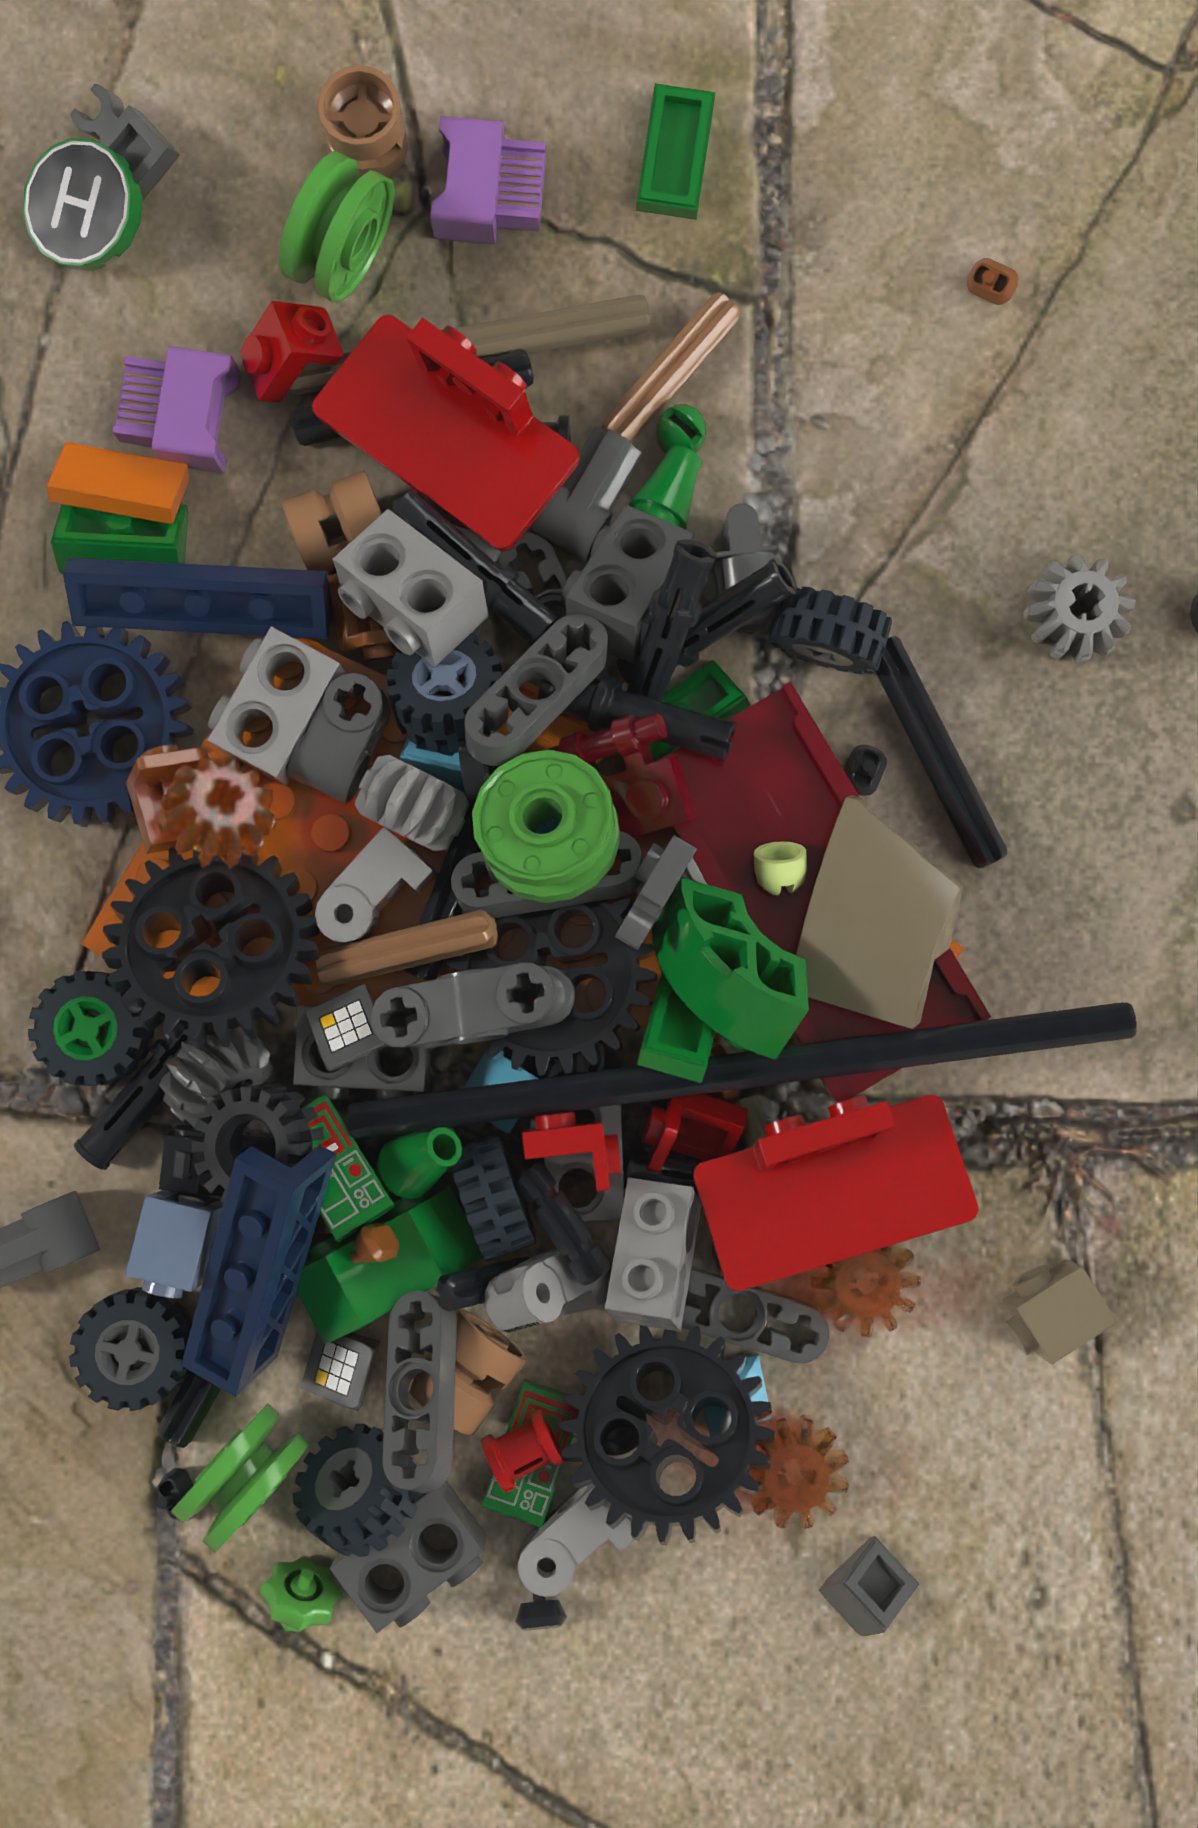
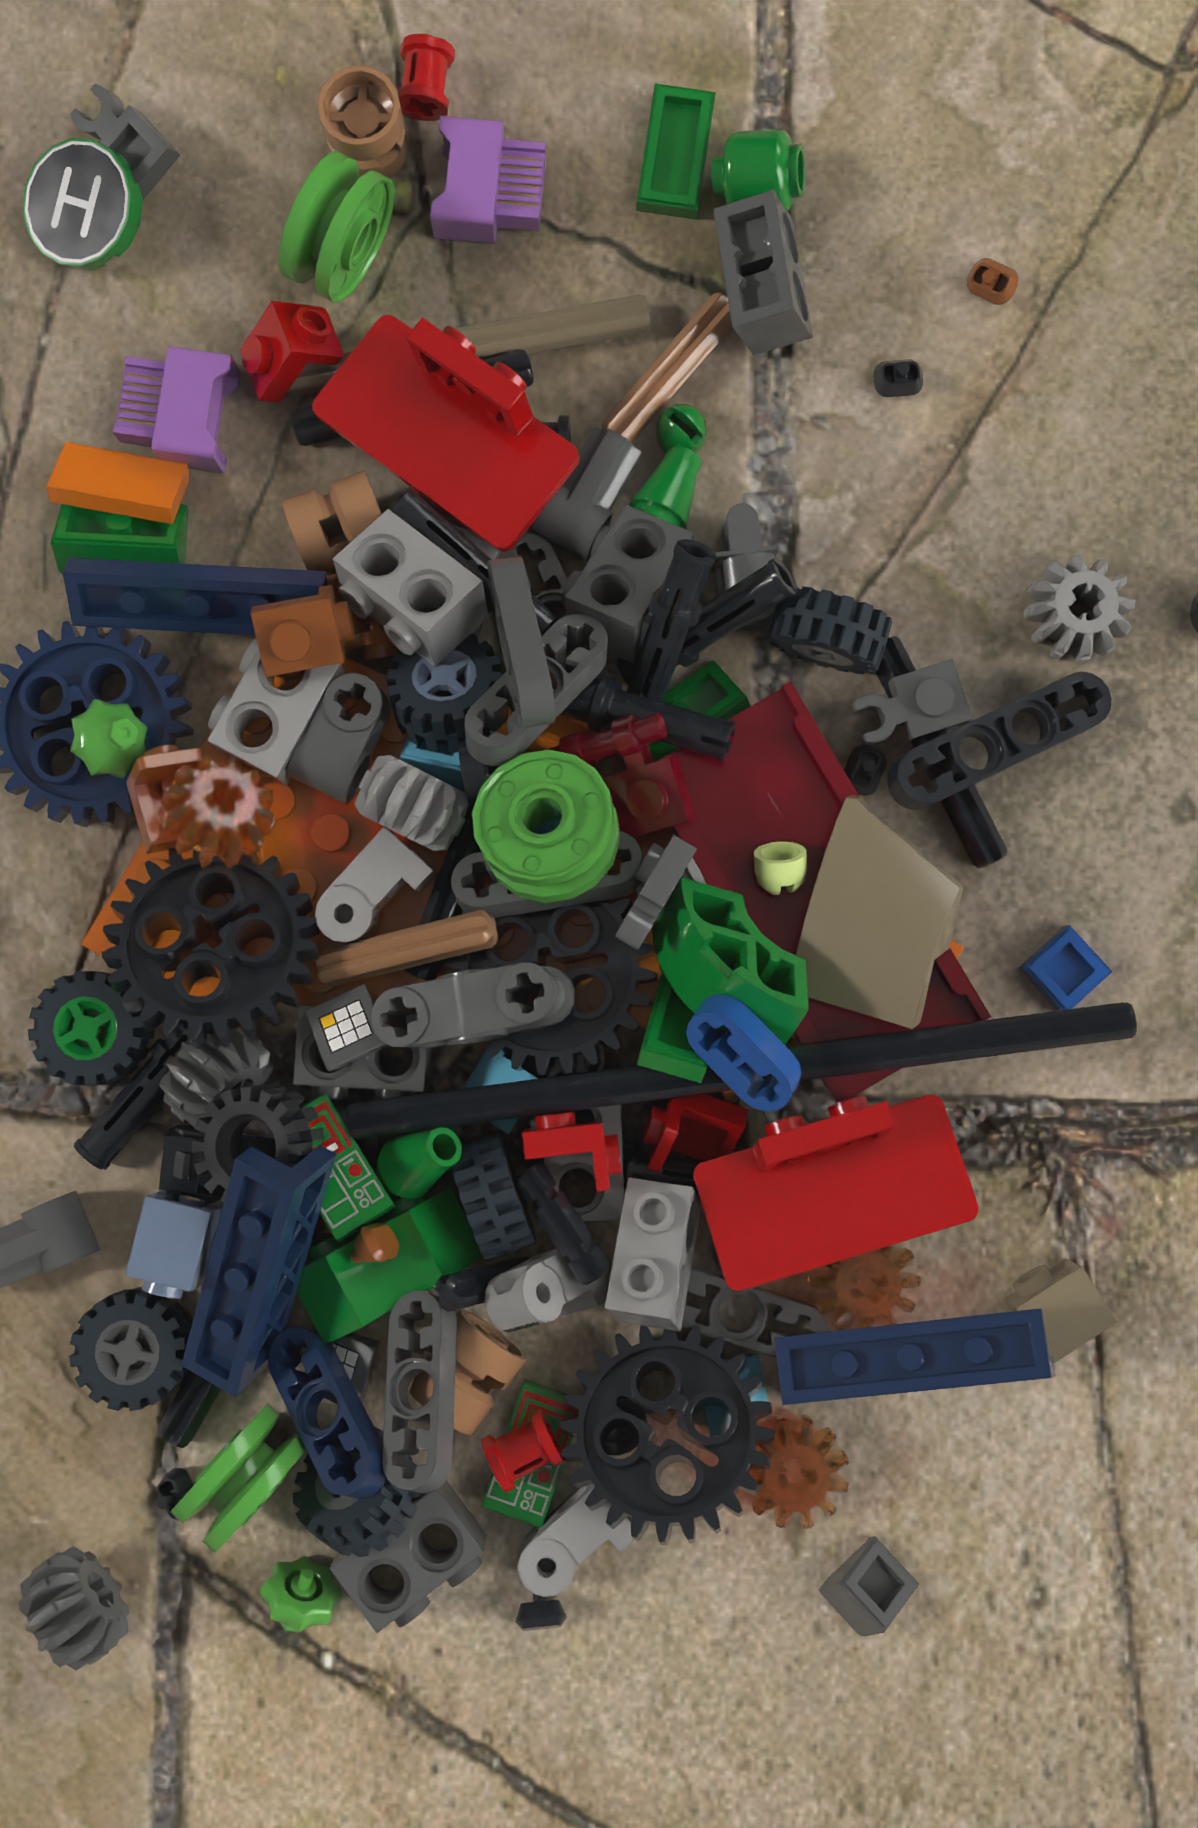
(74, 1608): none -> dark grey gear
(108, 738): none -> bright green piece
(302, 632): none -> dark orange bracket
(351, 1425): none -> dark blue beam
(425, 76): none -> red bush
(521, 642): none -> dark grey beam
(744, 1052): none -> blue beam
(759, 163): none -> green head
(763, 272): none -> dark grey brick
(898, 378): none -> black rock
(914, 1357): none -> dark blue fence
(921, 703): none -> dark grey plate
(1000, 741): none -> black beam
(1065, 969): none -> blue tile

